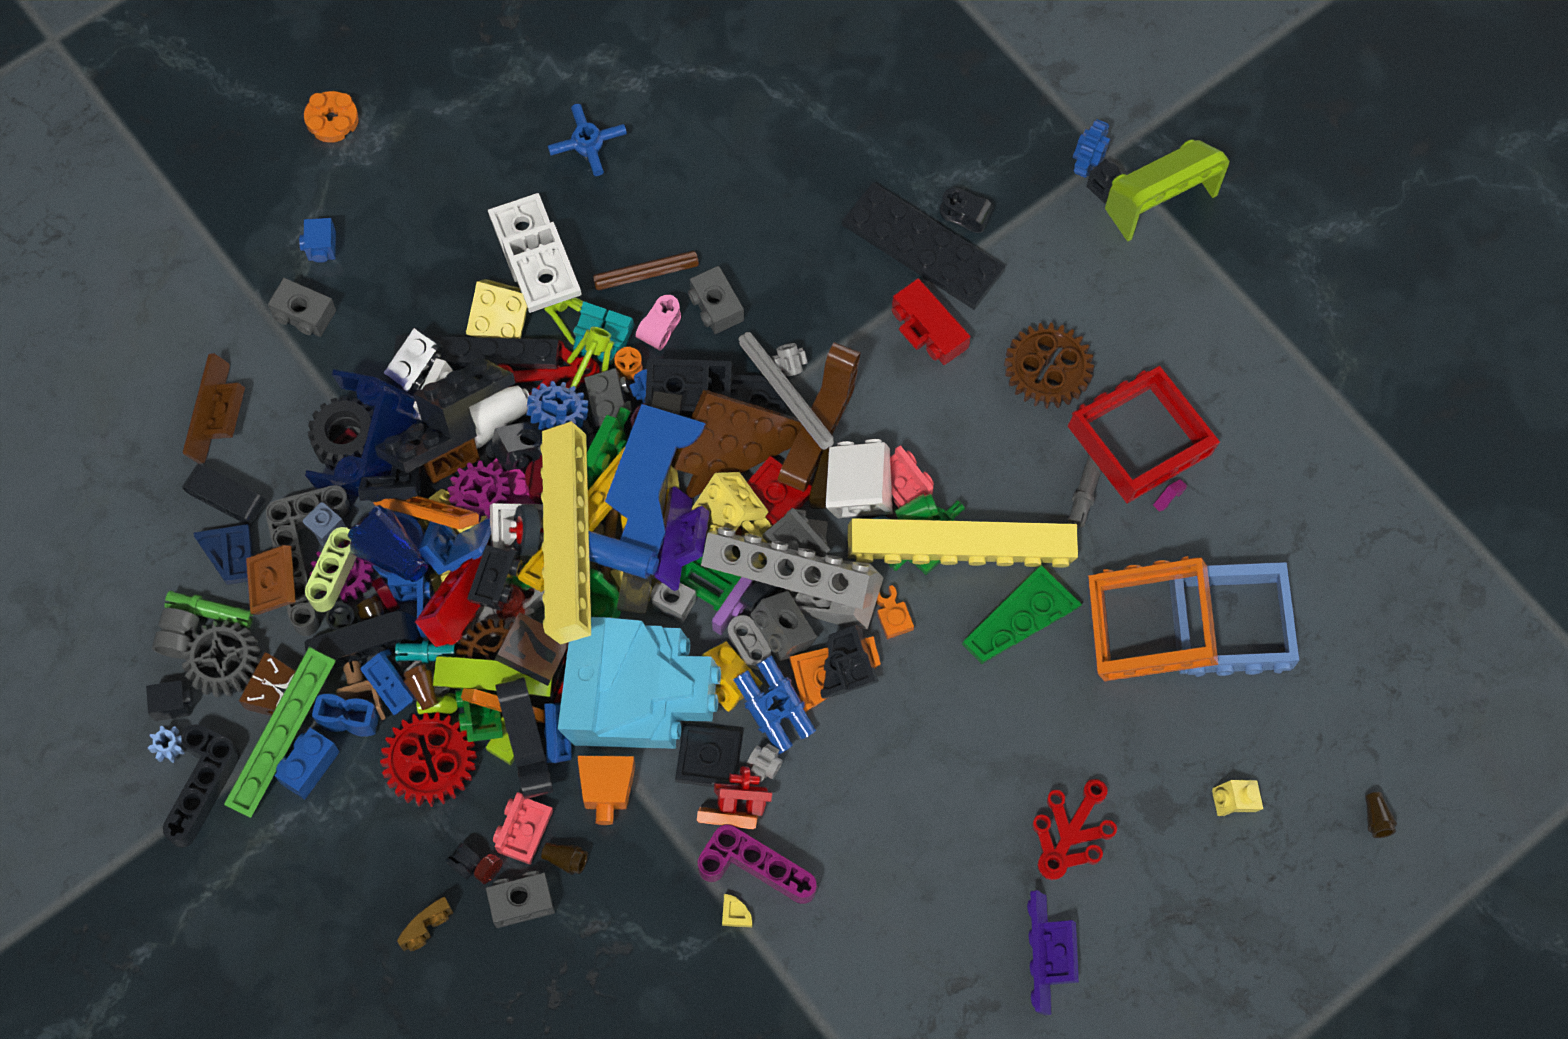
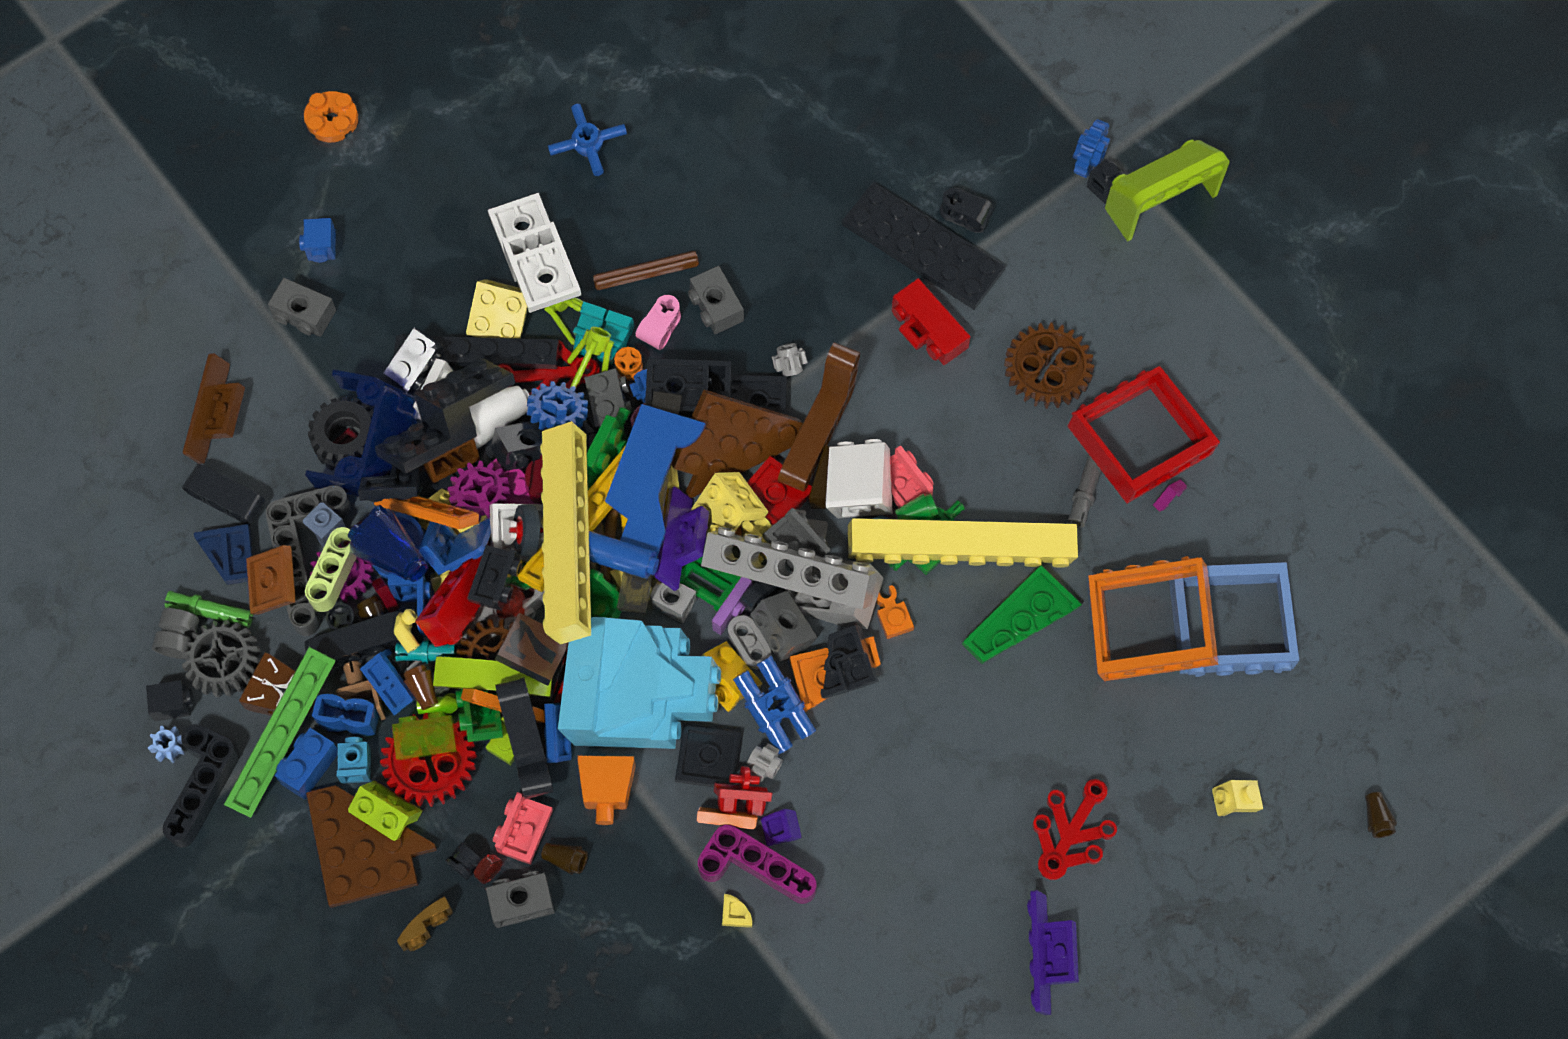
(356, 857): none -> reddish brown wing
(358, 769): none -> dark azure brick
(383, 809): none -> lime bracket
(403, 630): none -> light yellow arm
(424, 737): none -> clear neon green bracket
(781, 827): none -> dark purple slope
(786, 391): light grey axle -> none

